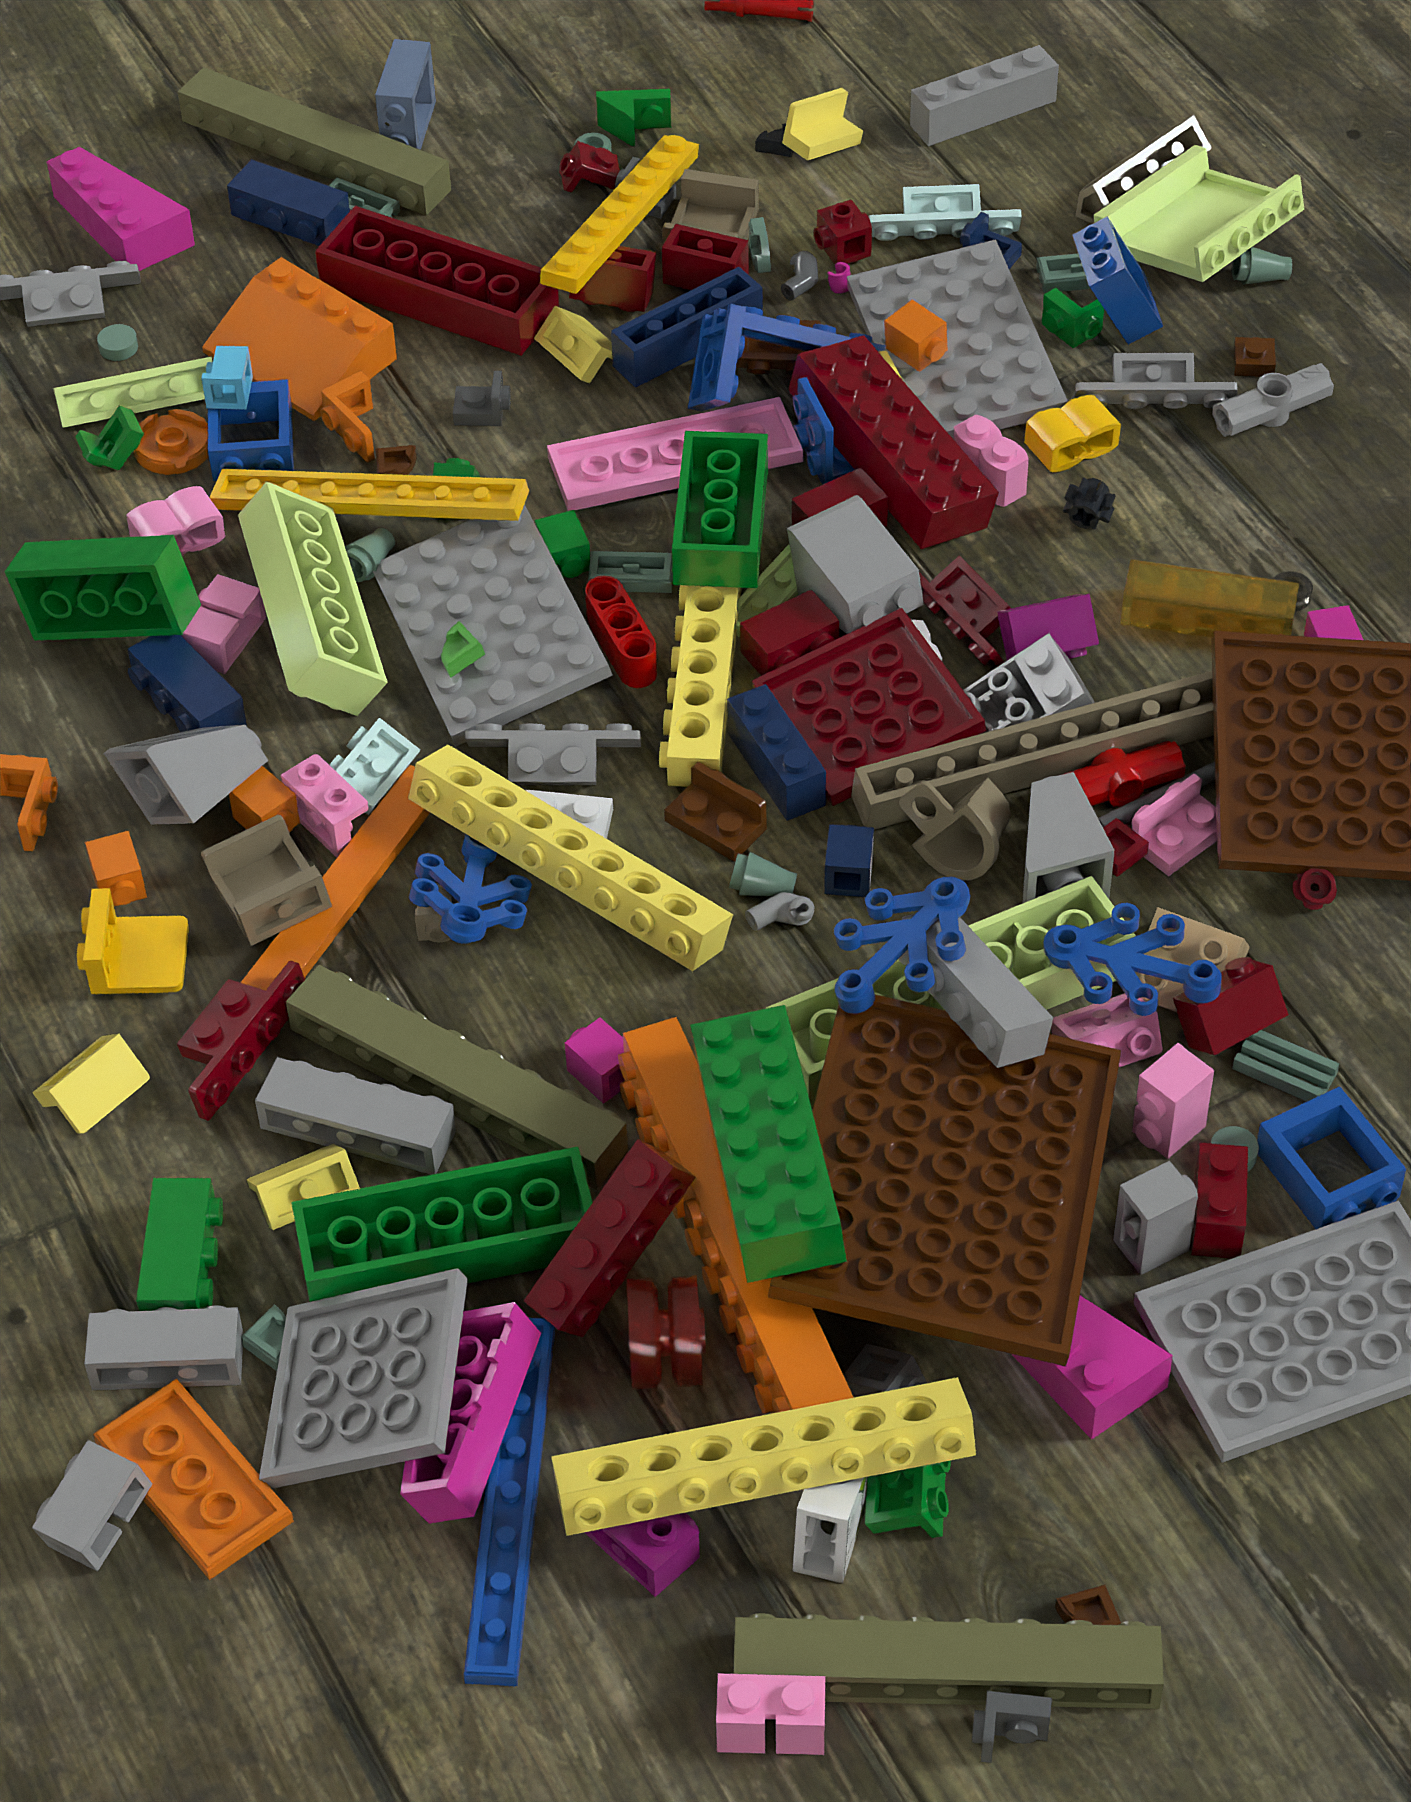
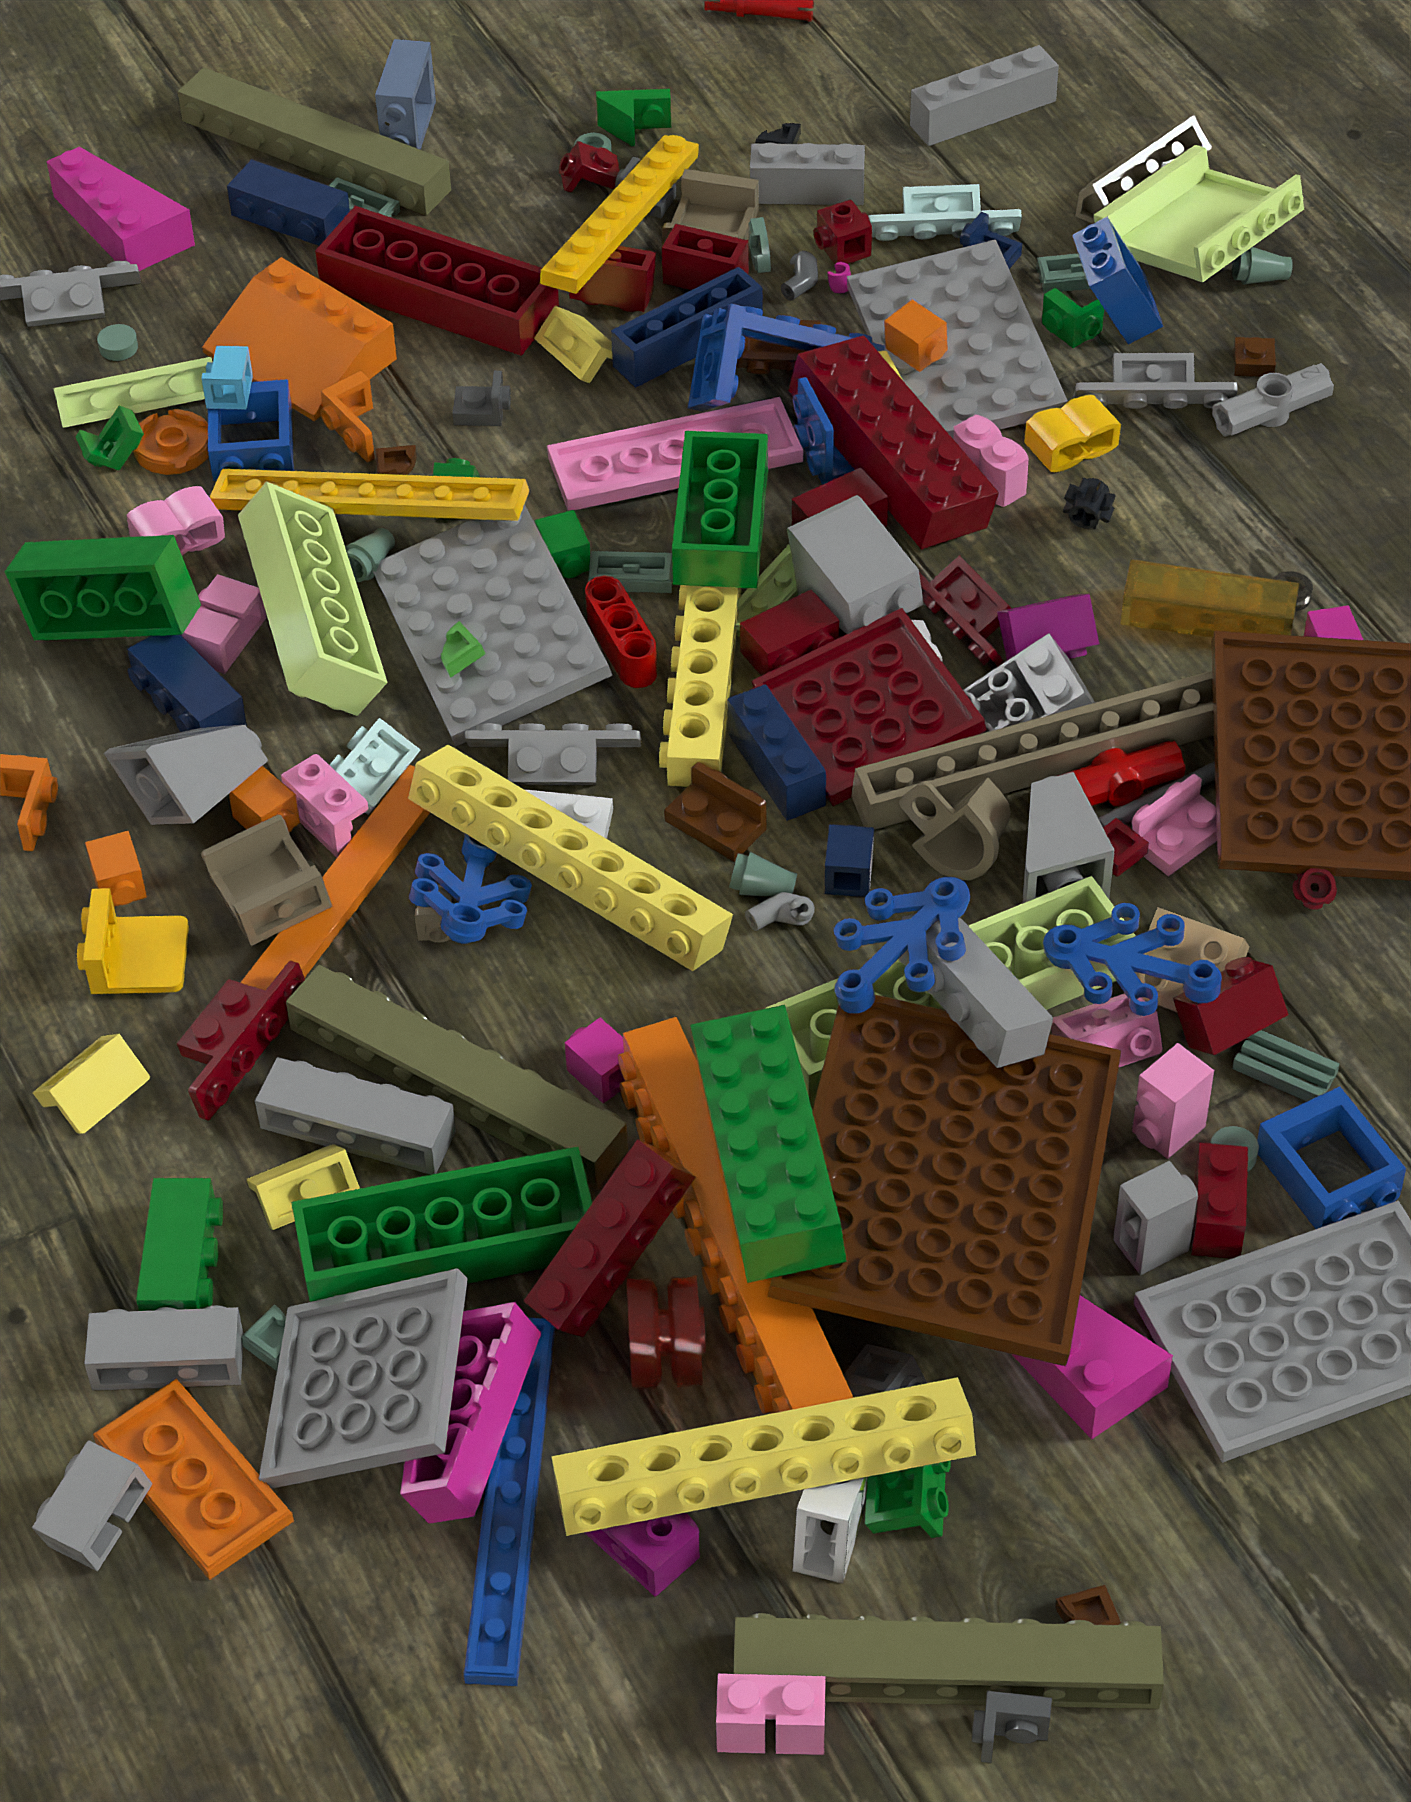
(808, 173): none -> light grey brick
(818, 125): light yellow panel -> none

